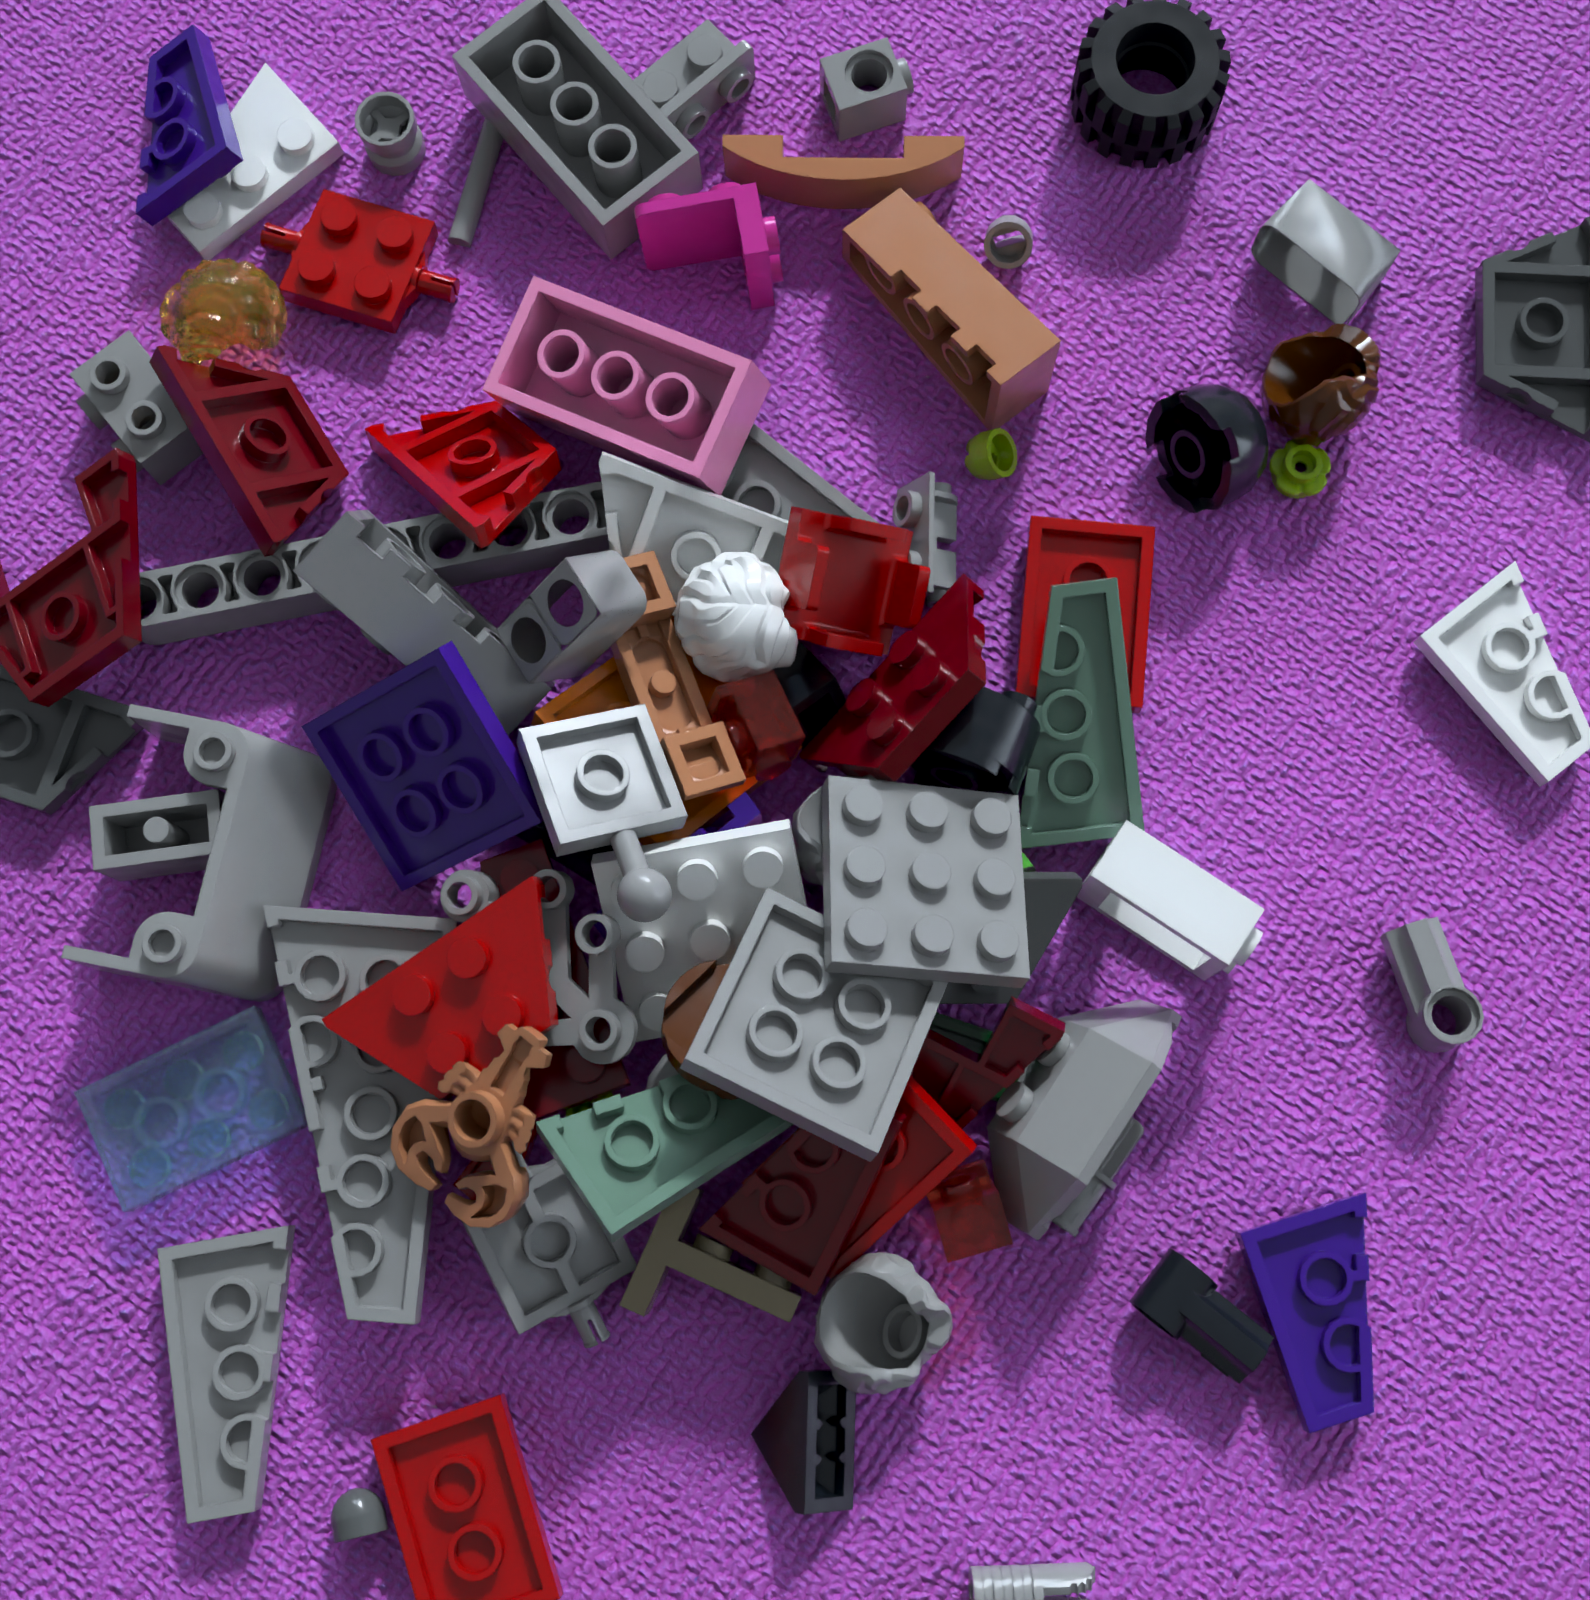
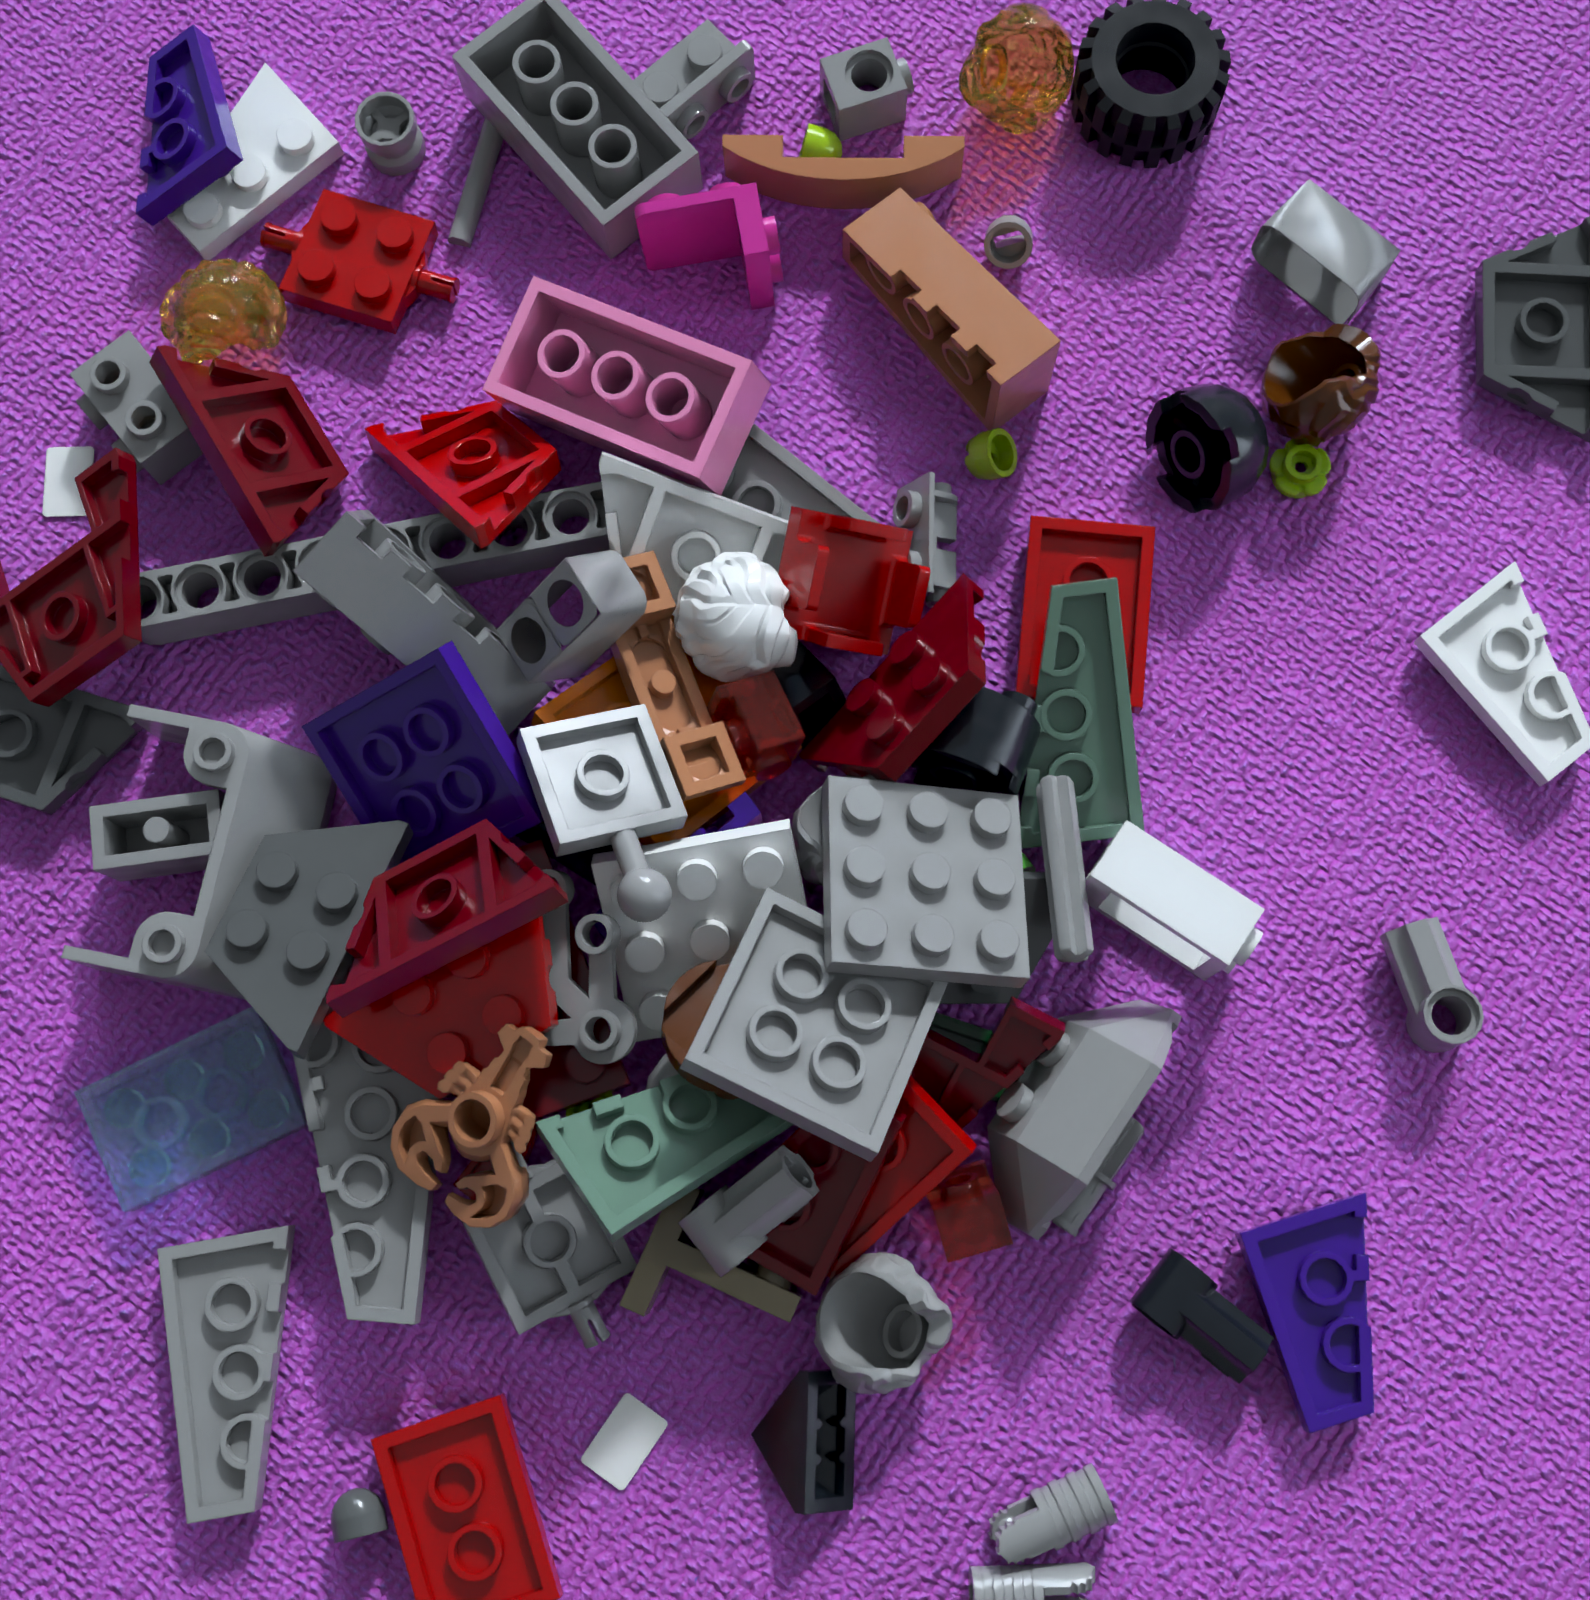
(60, 489): none -> white sticker
(294, 918): none -> dark grey wing
(440, 910): none -> dark red wing
(624, 1441): none -> white sticker
(739, 1217): none -> light grey piece
(820, 143): none -> lime hinge
(1019, 68): none -> clear yellow hair
(1052, 1516): none -> light grey hinge
(1064, 869): none -> light grey axle

